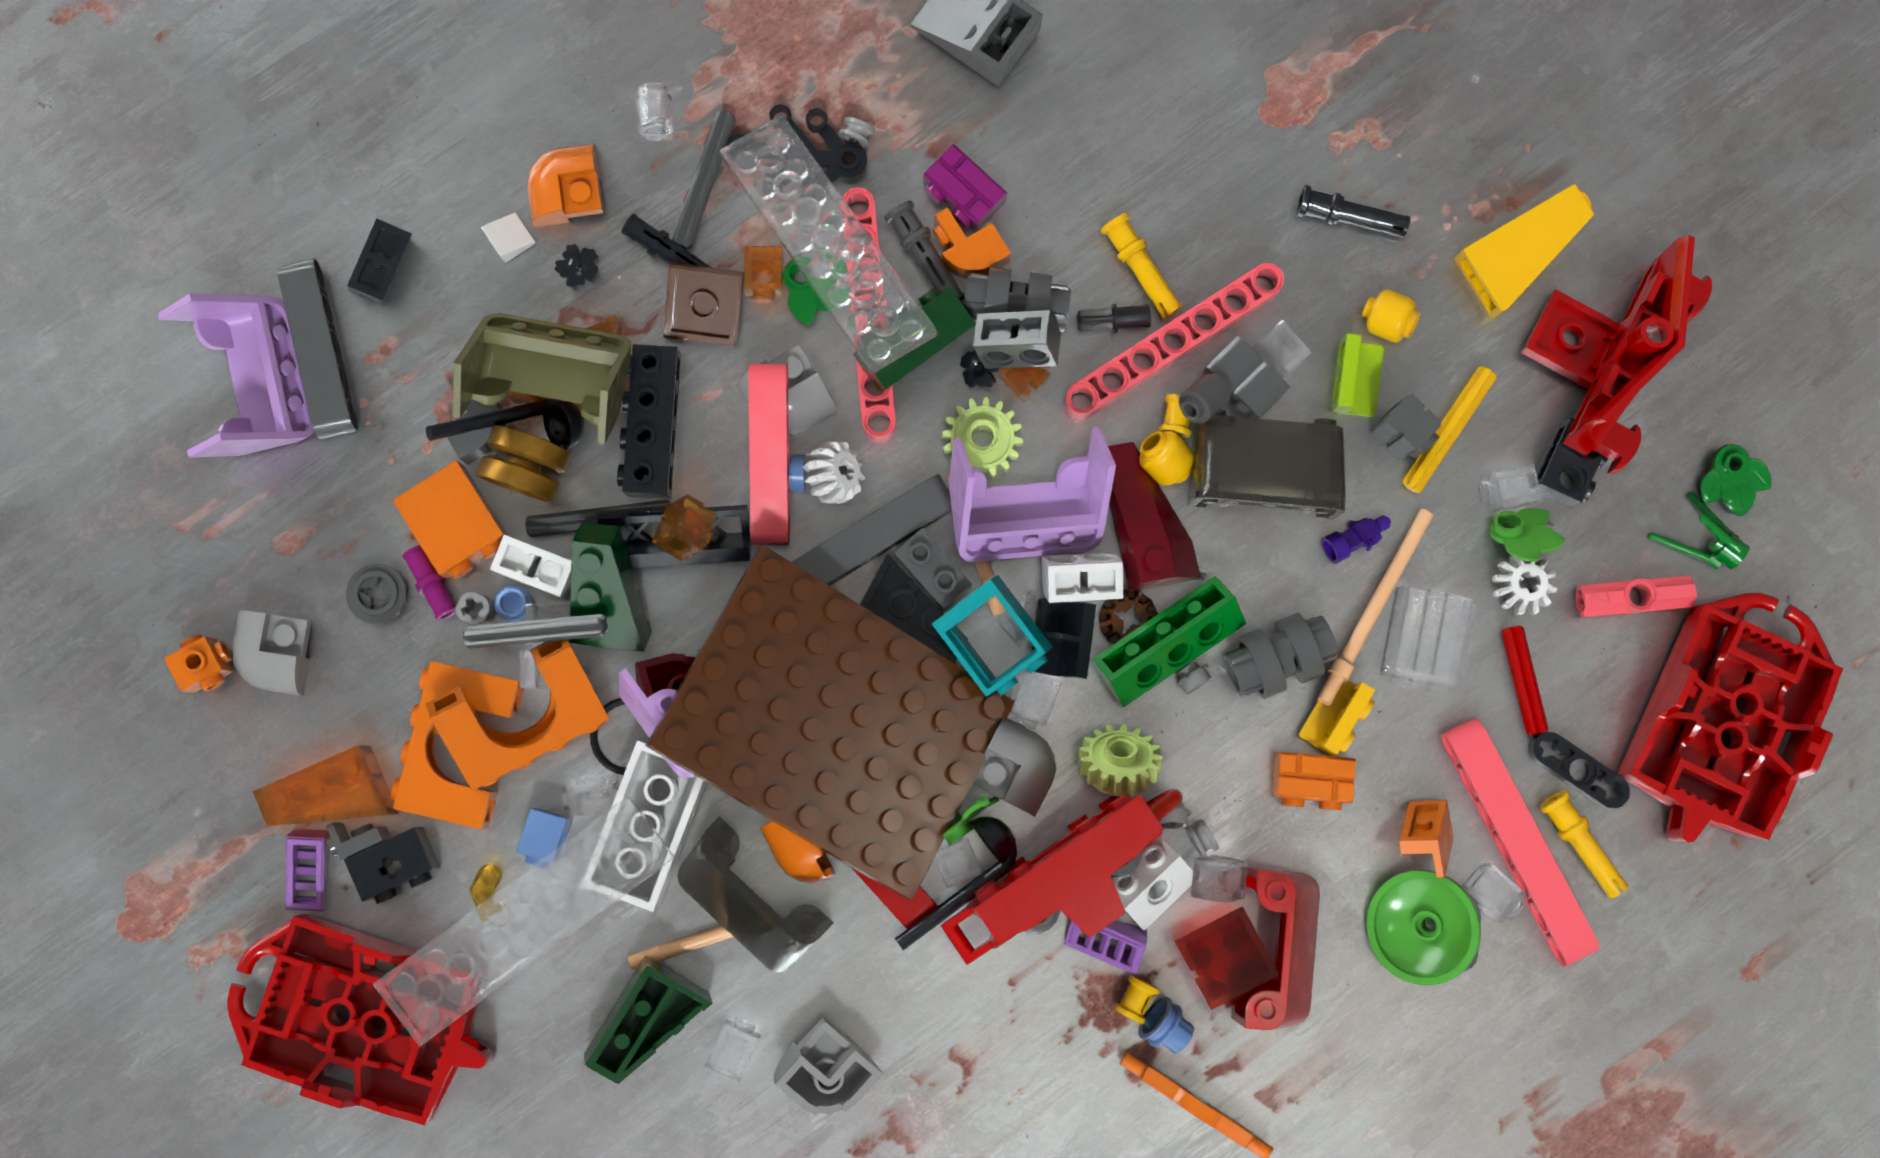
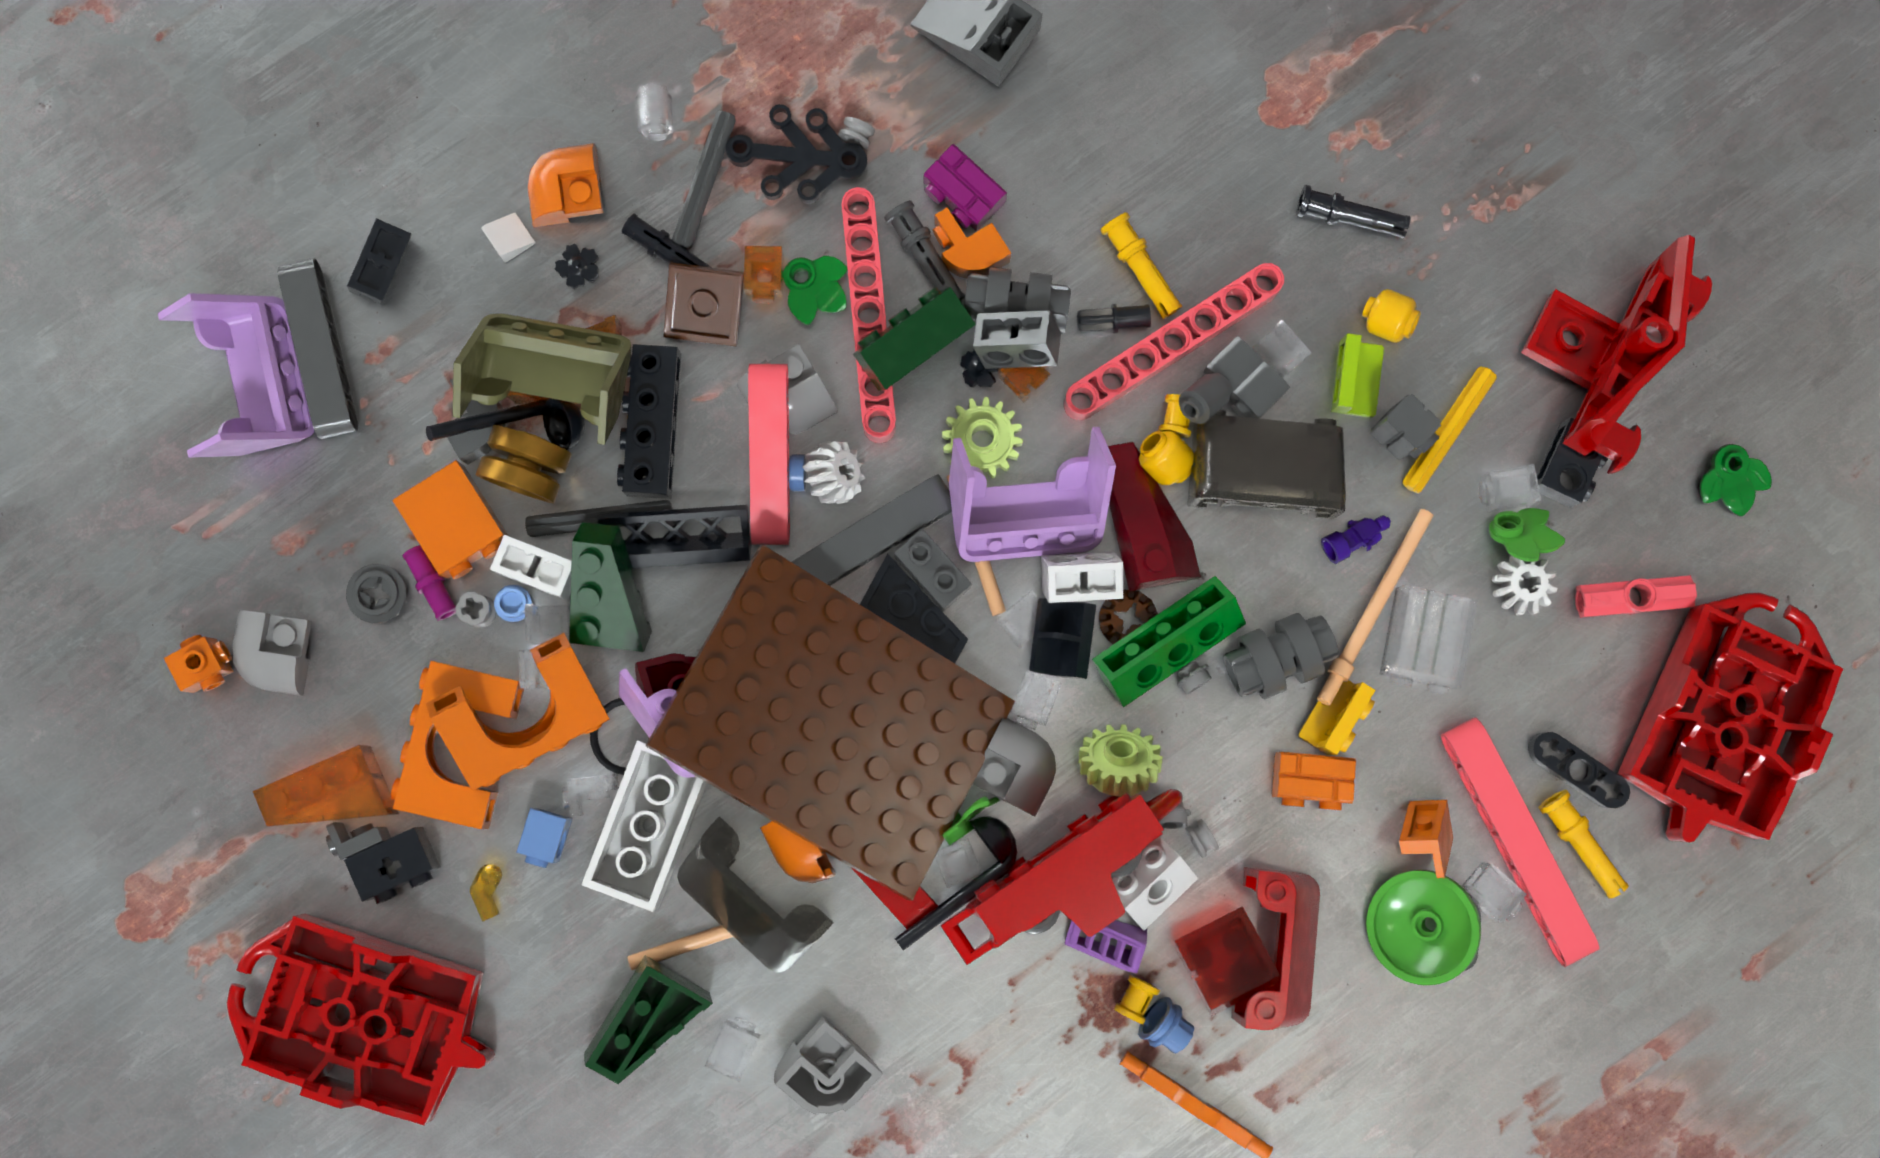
(293, 869): medium lavender slope -> none
(523, 920): clear plate -> none
(535, 631): axle -> none
(684, 528): clear orange brick -> none
(828, 244): clear plate -> none
(966, 654): teal window -> none
(1219, 878): clear brick -> none
(1516, 253): yellow slope -> none
(1525, 680): red axle -> none
(1725, 545): green plant -> none

